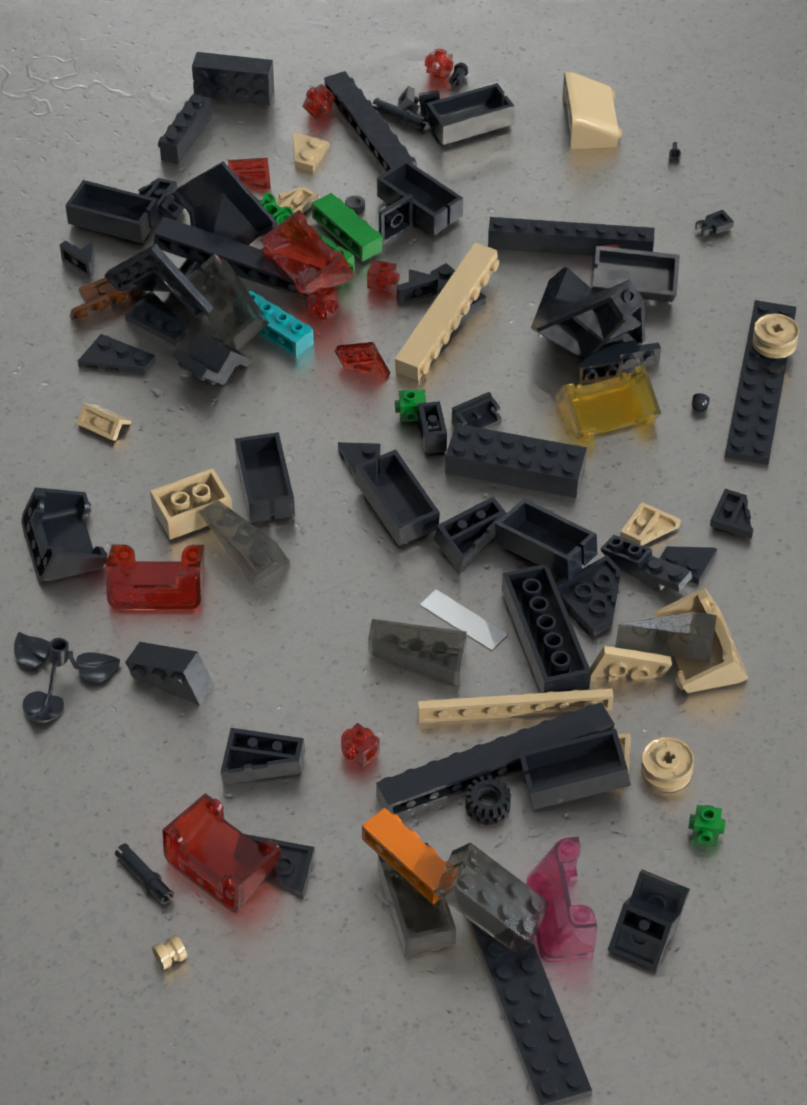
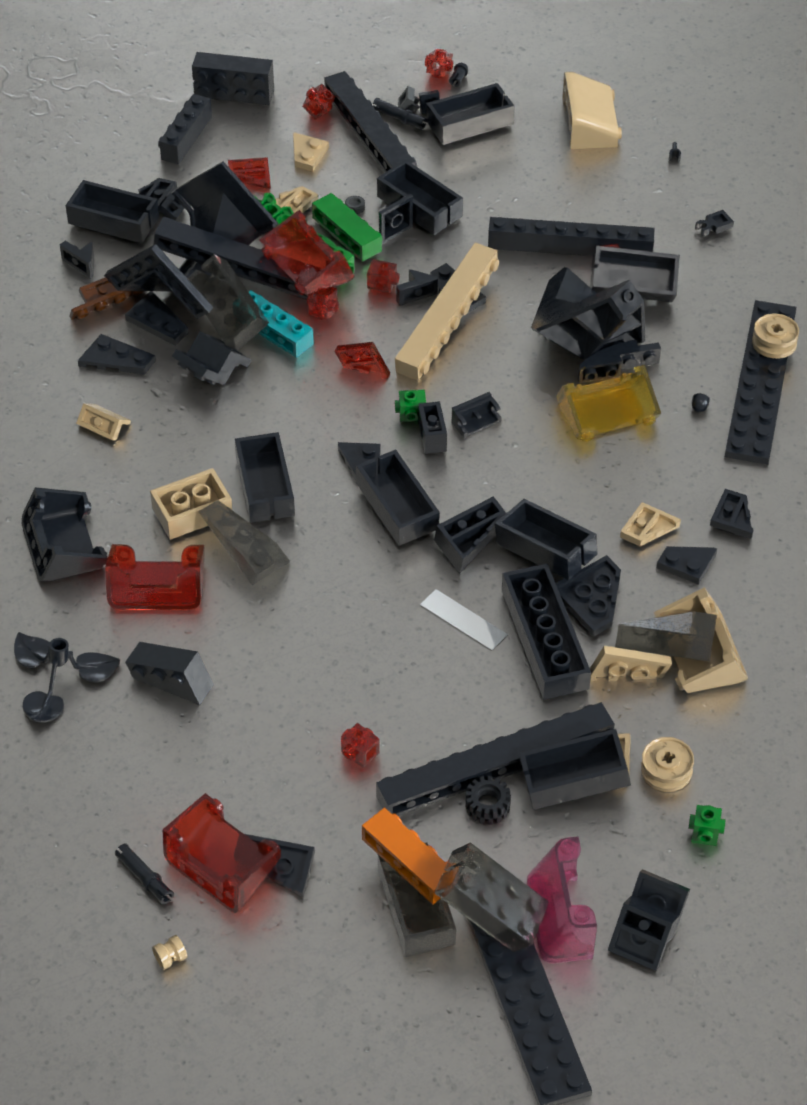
(260, 756): black wedge -> none
(420, 648): clear smoke wedge -> none
(511, 705): tan plate -> none
(515, 460): black brick -> none
(642, 565): black slope -> none

